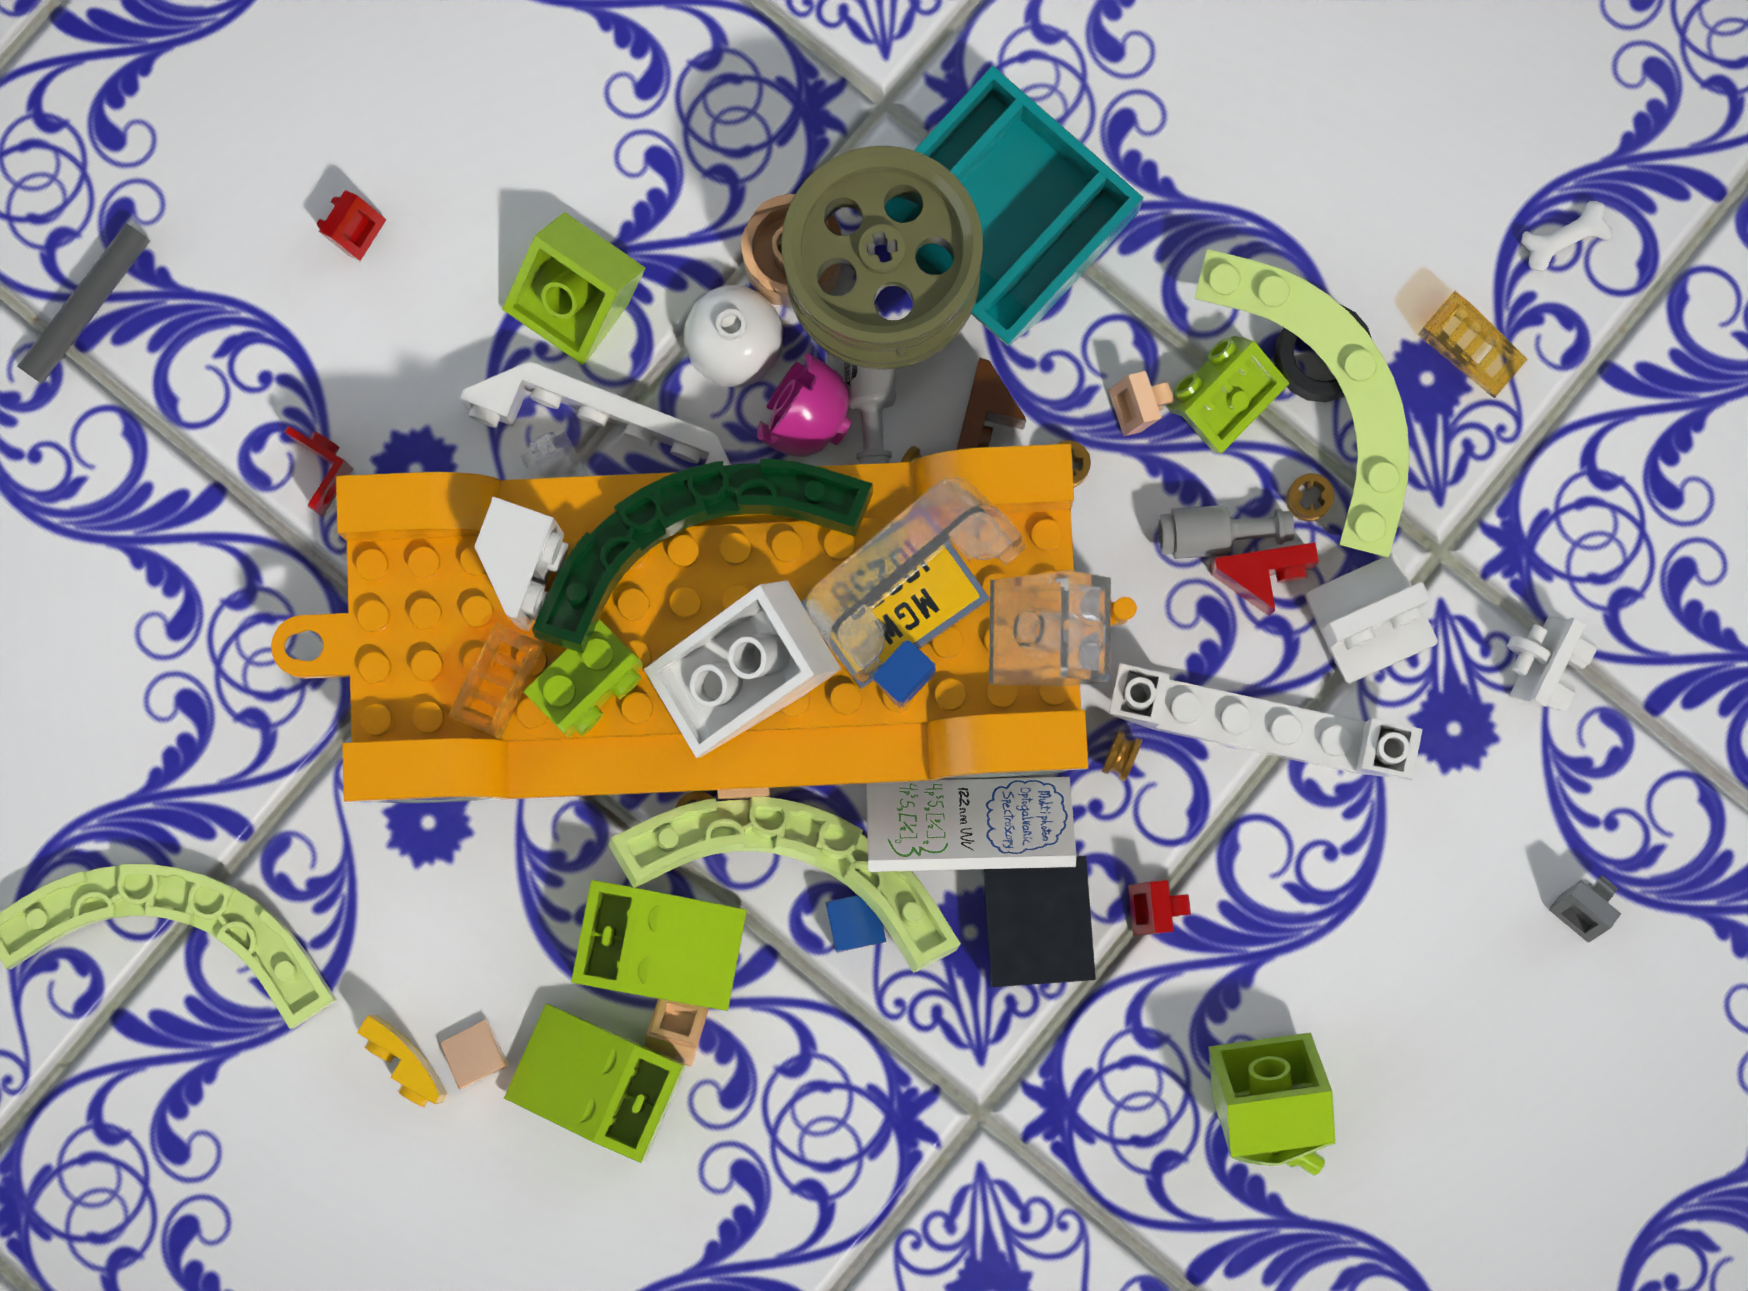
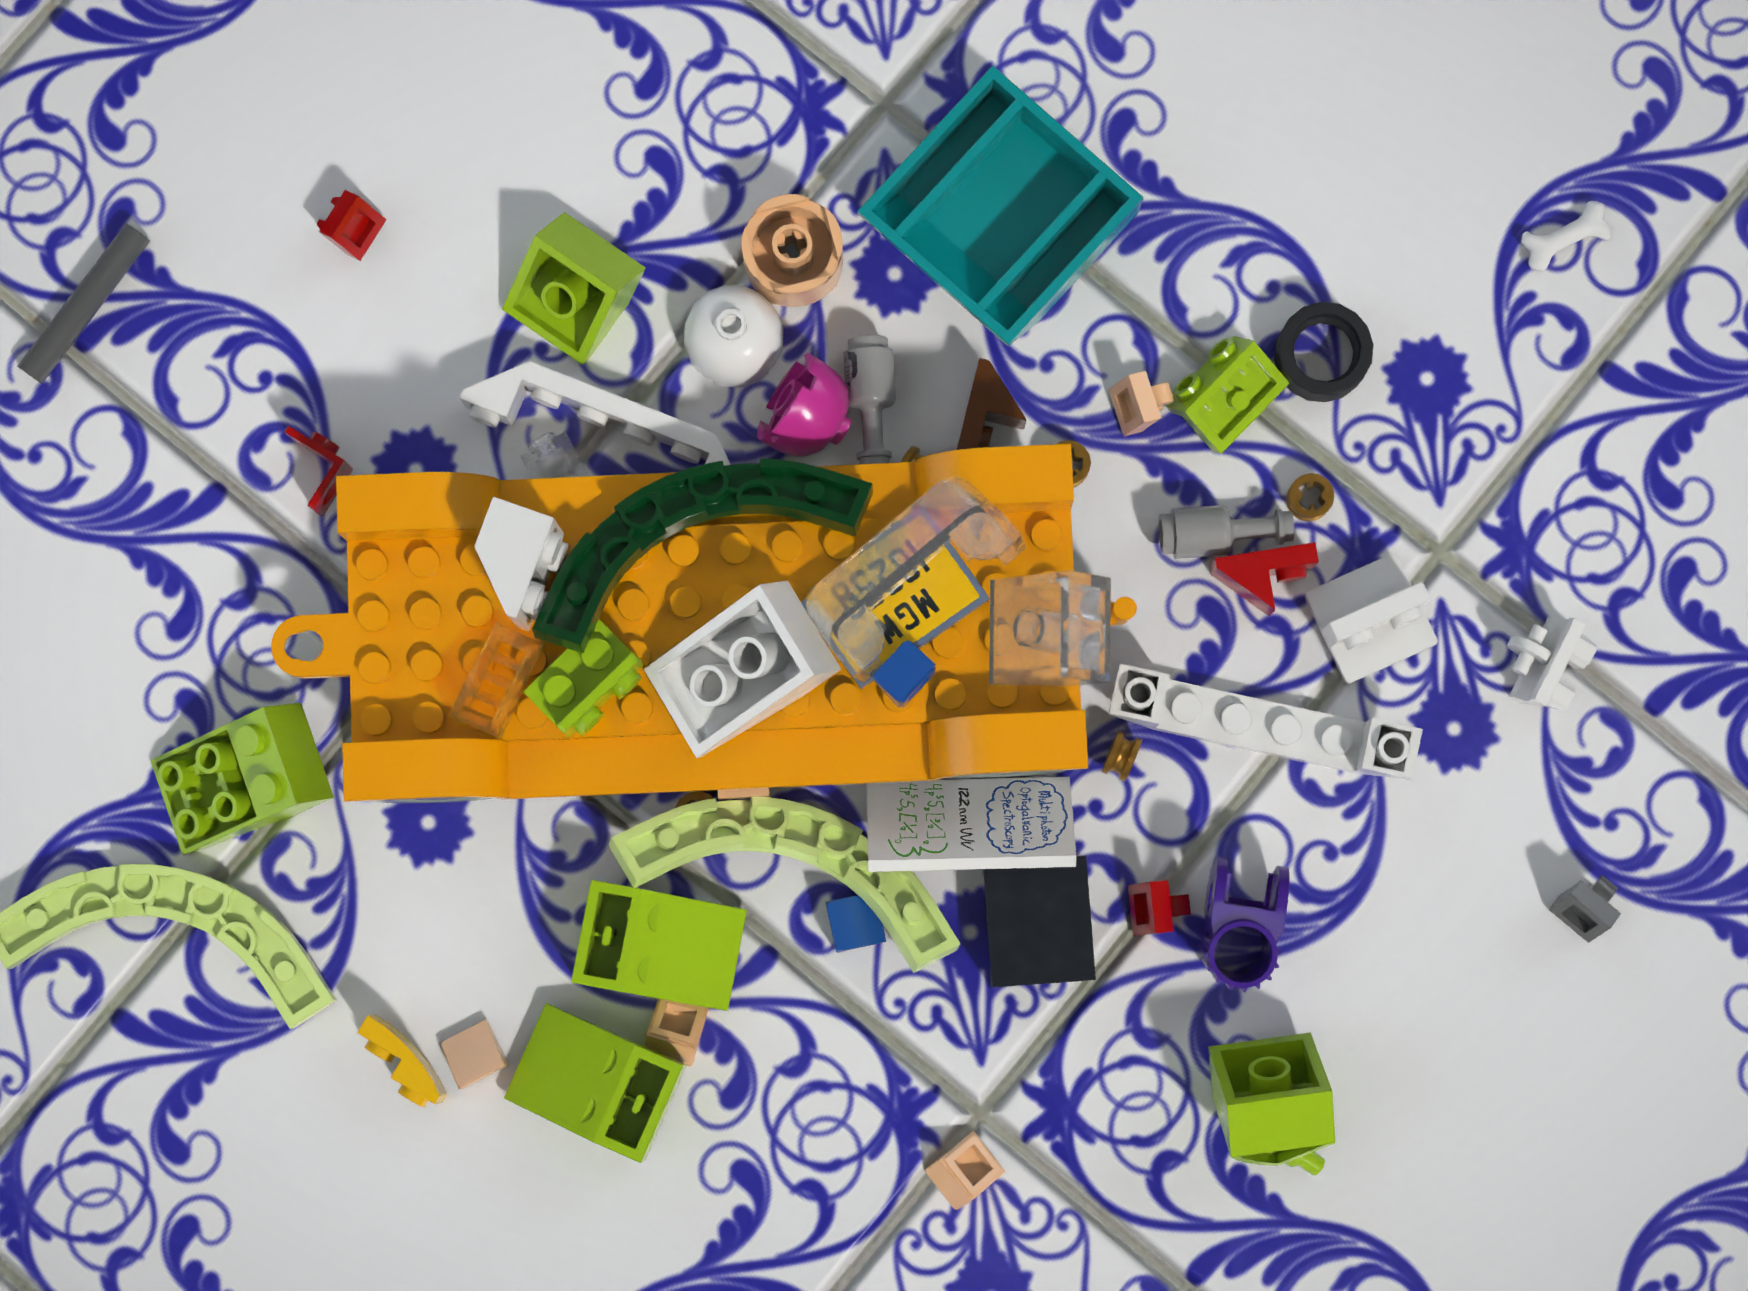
(242, 777): none -> lime slope
(849, 323): olive wheel -> none
(964, 1171): none -> light nougat slope
(1230, 912): none -> dark purple piece
(1356, 366): yellowish green plate -> none
(1447, 345): clear yellow slope -> none

